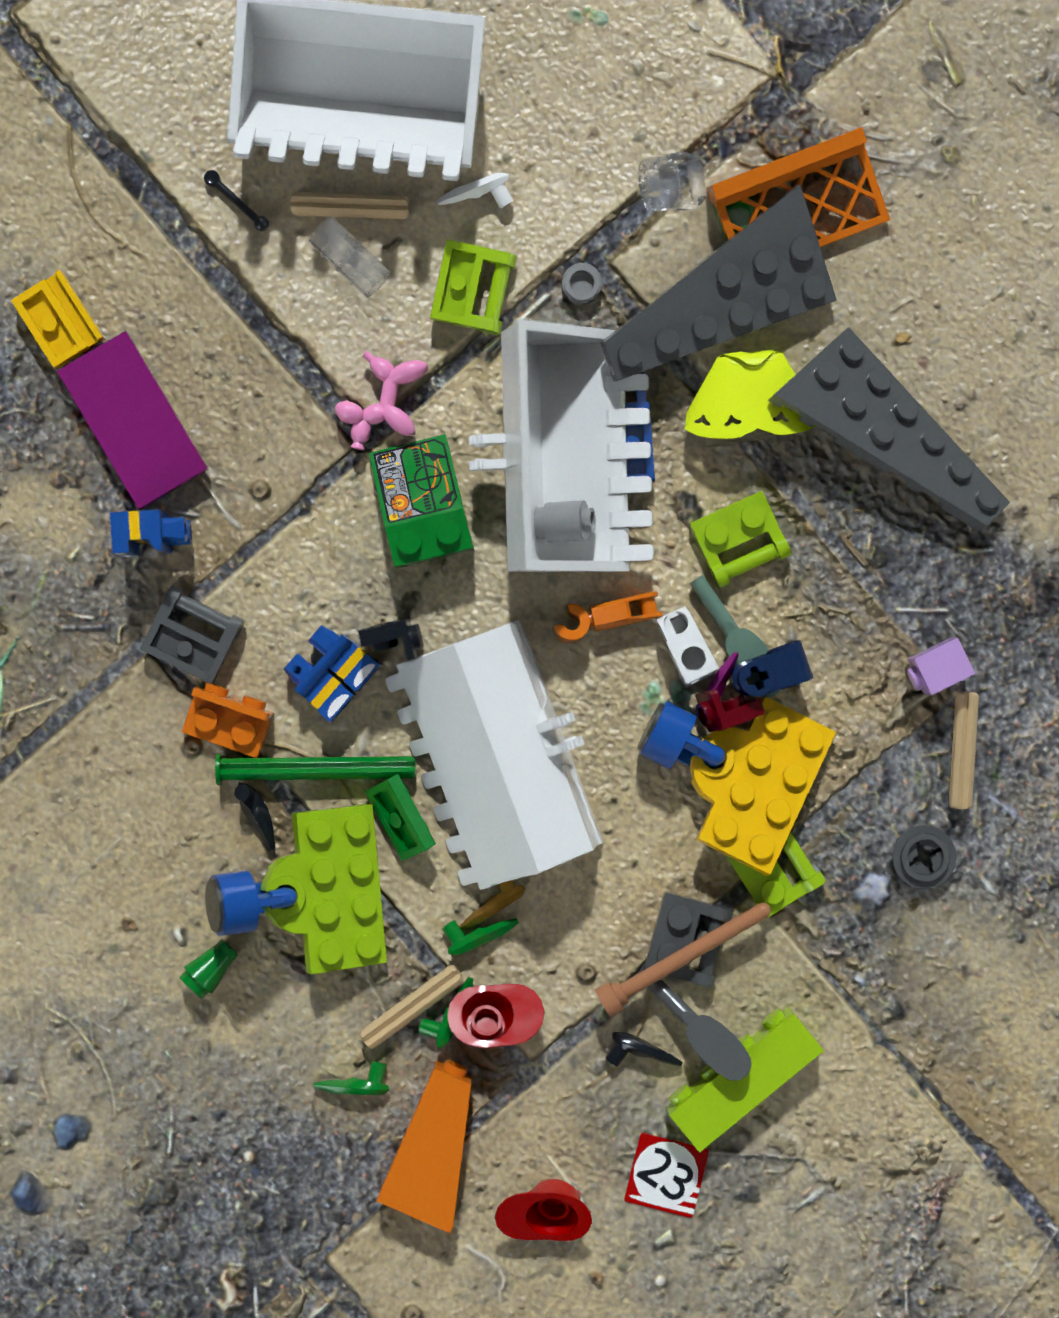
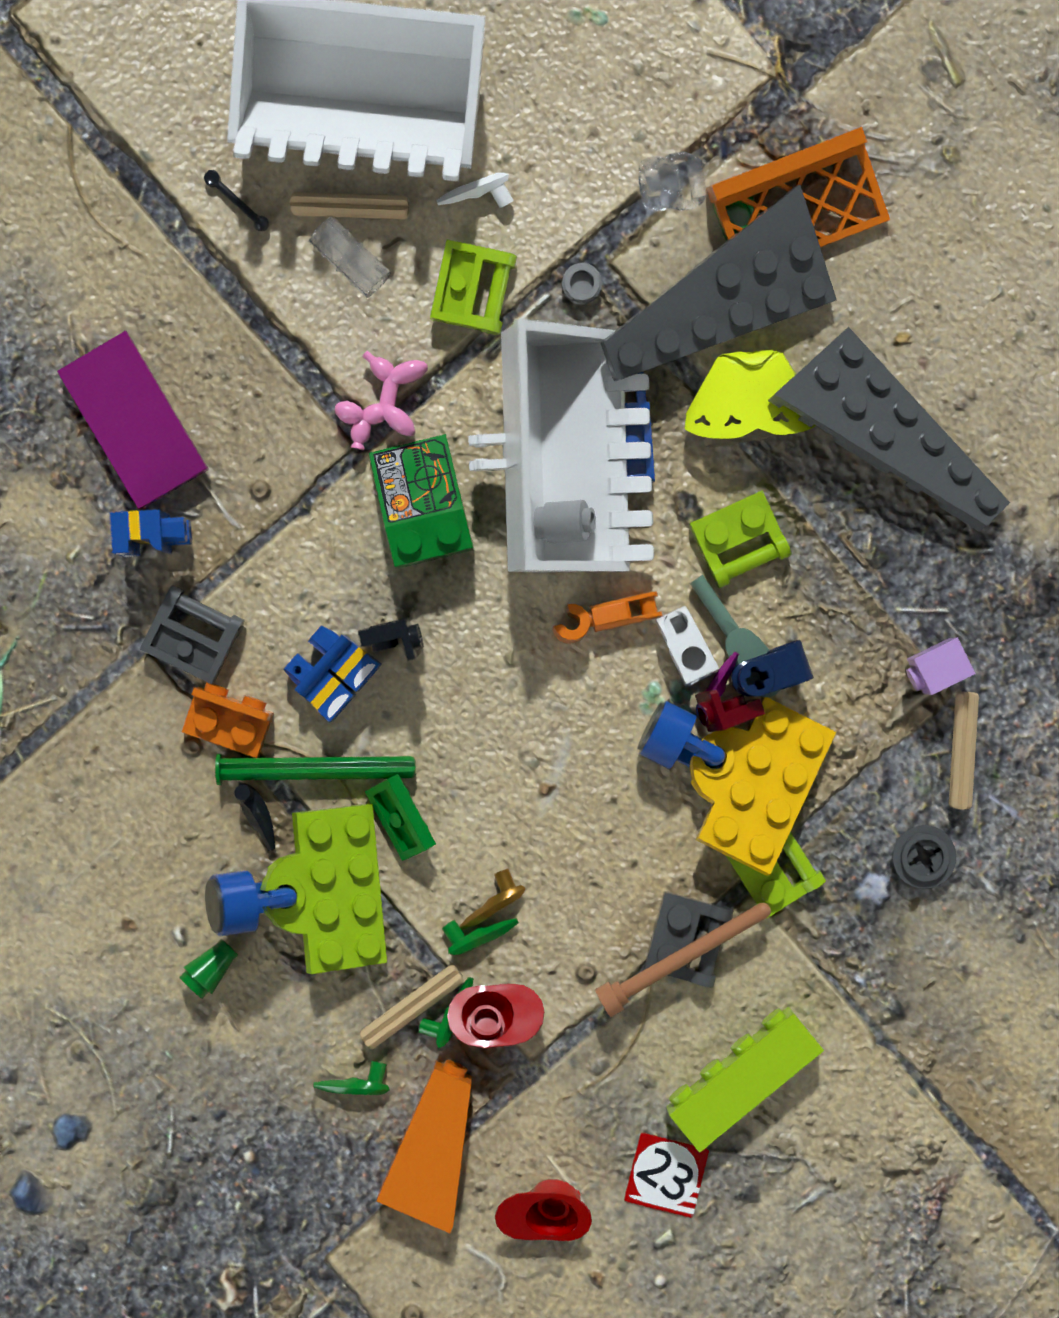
(57, 319): yellow plate -> none
(497, 756): white piece -> none
(630, 1043): black bar -> none
(707, 1036): dark grey piece -> none

